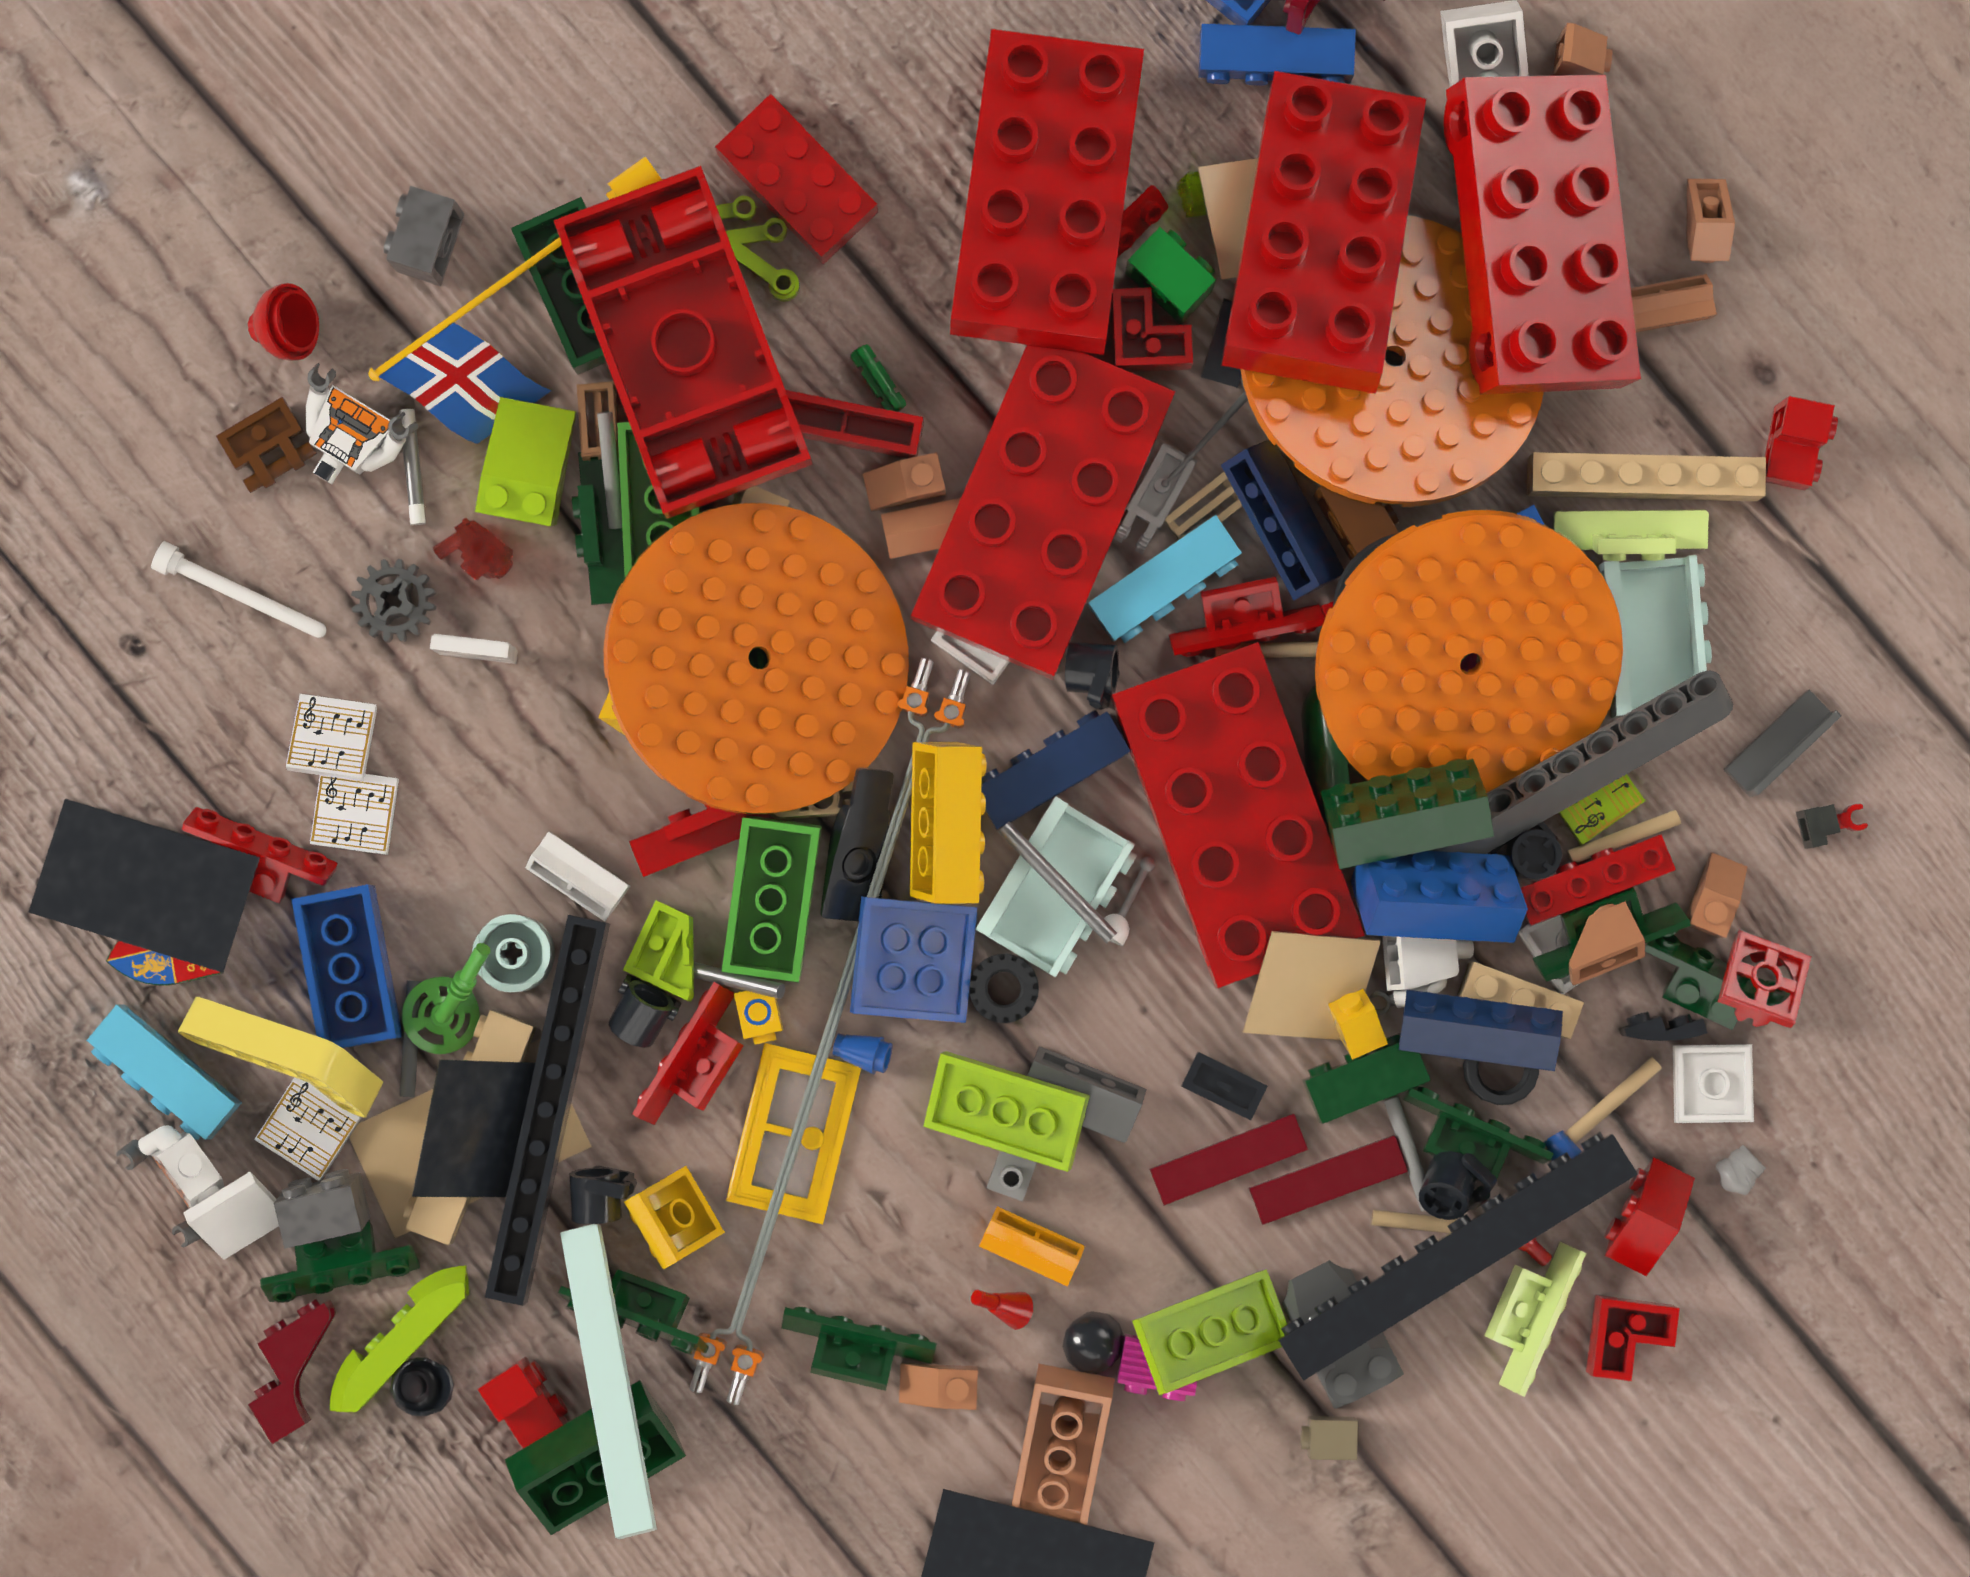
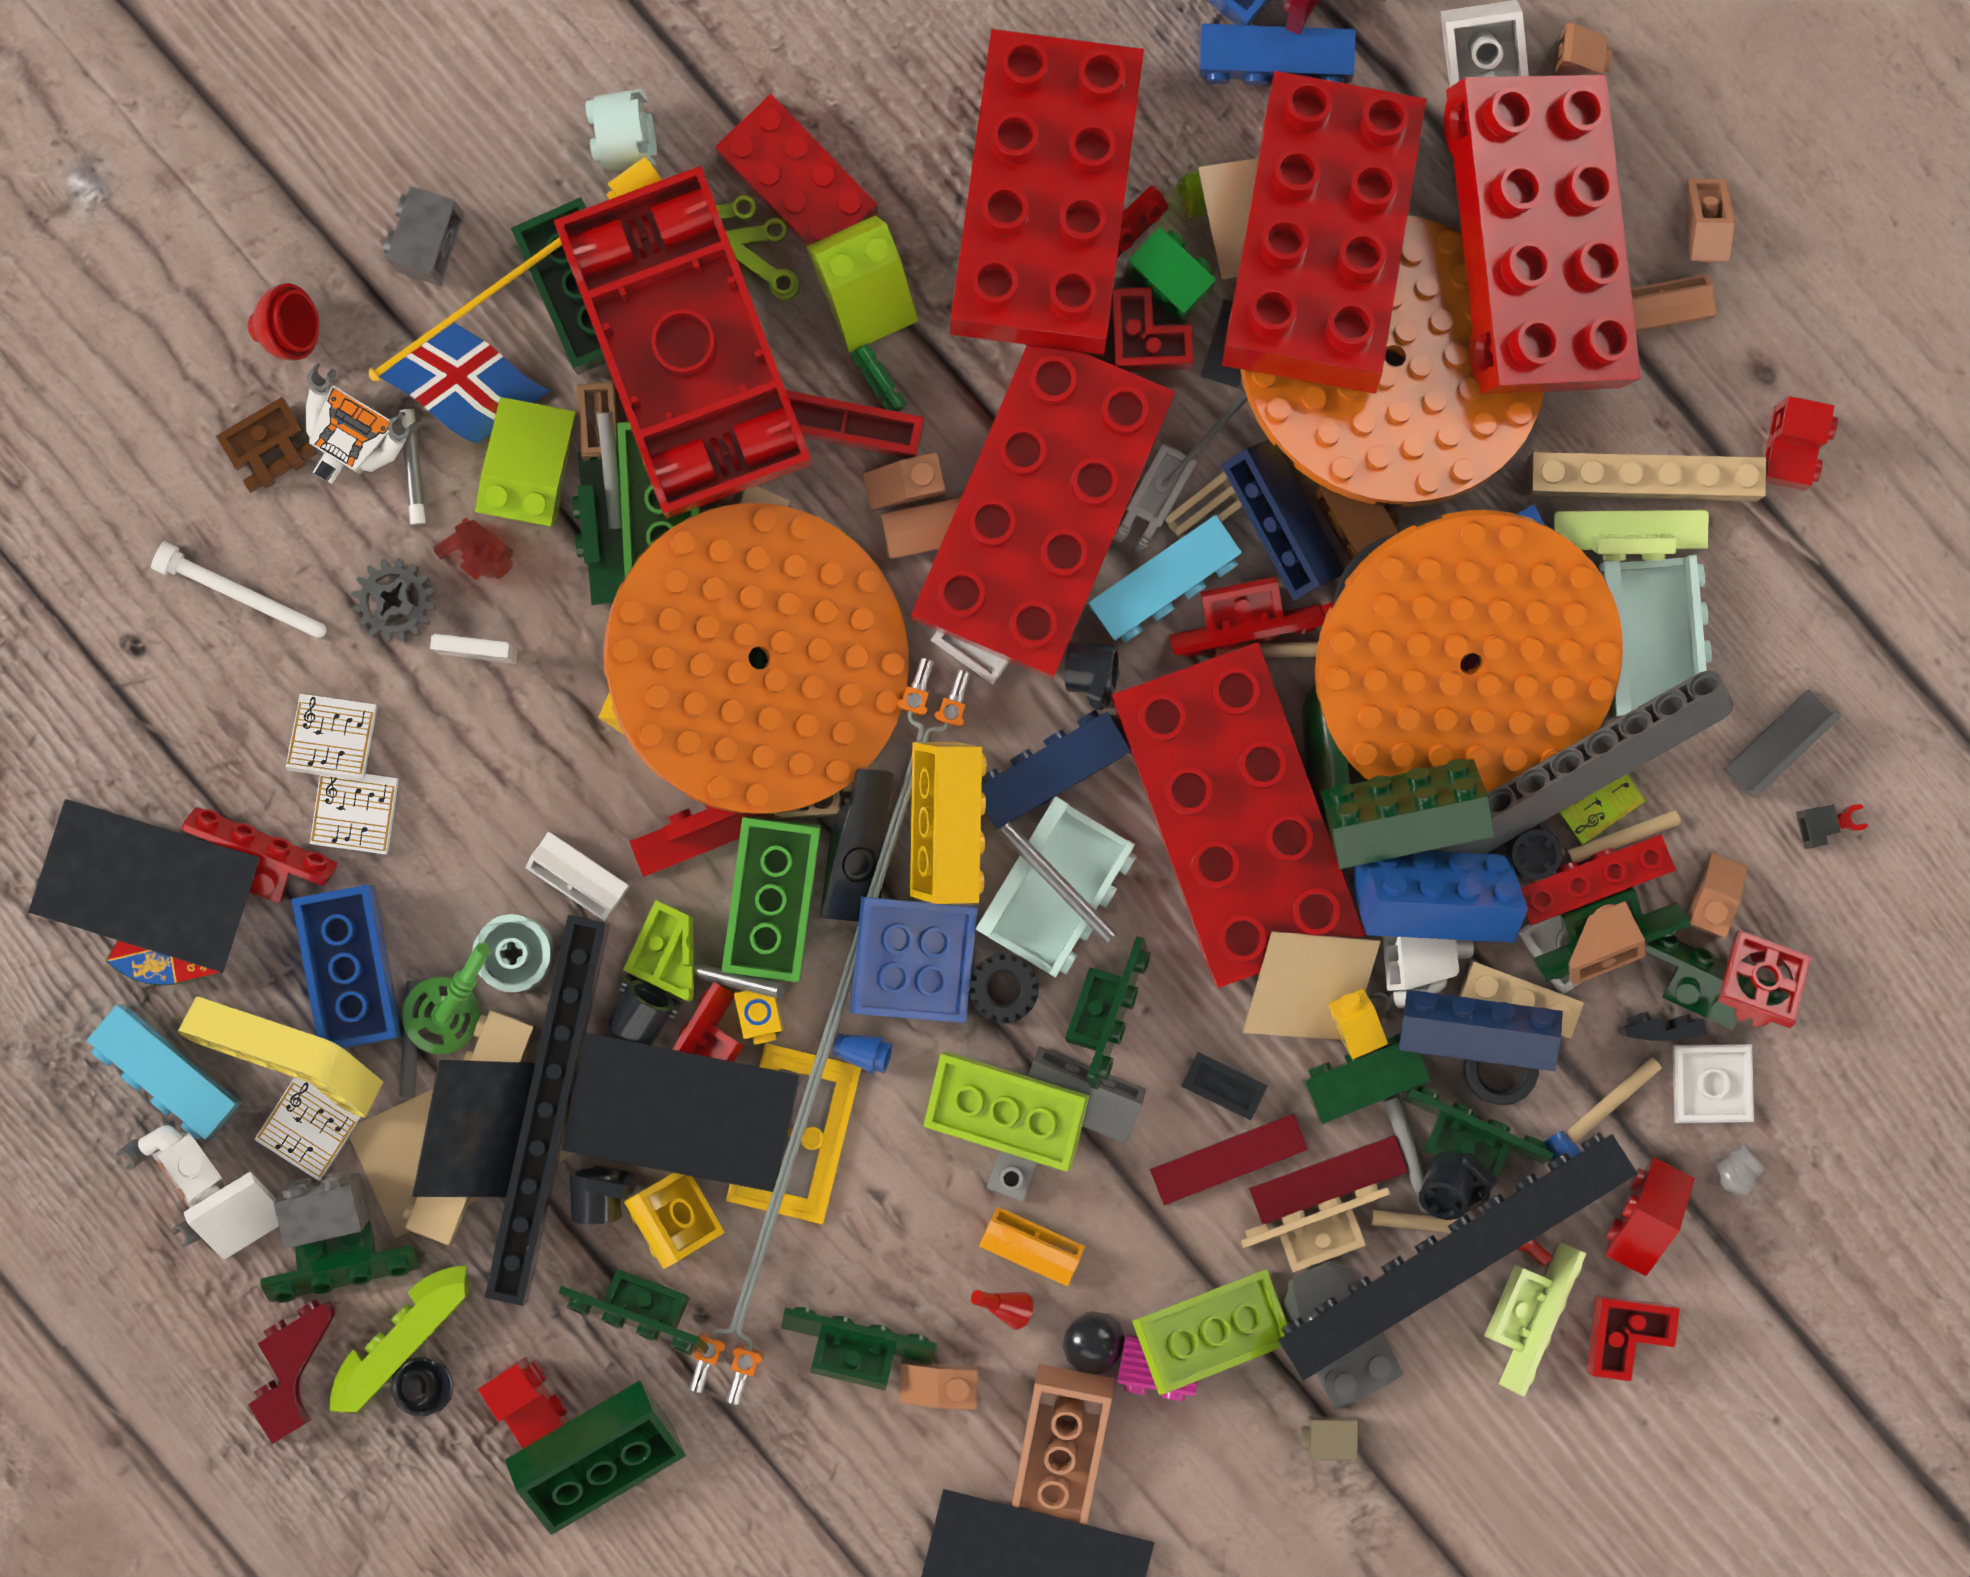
(608, 1381): light aqua tile -> none
(621, 130): none -> light aqua brick
(680, 1112): none -> black piece
(863, 282): none -> lime slope
(1101, 1010): none -> dark green bracket
(1118, 920): hinge -> none
(1321, 1234): none -> tan bracket

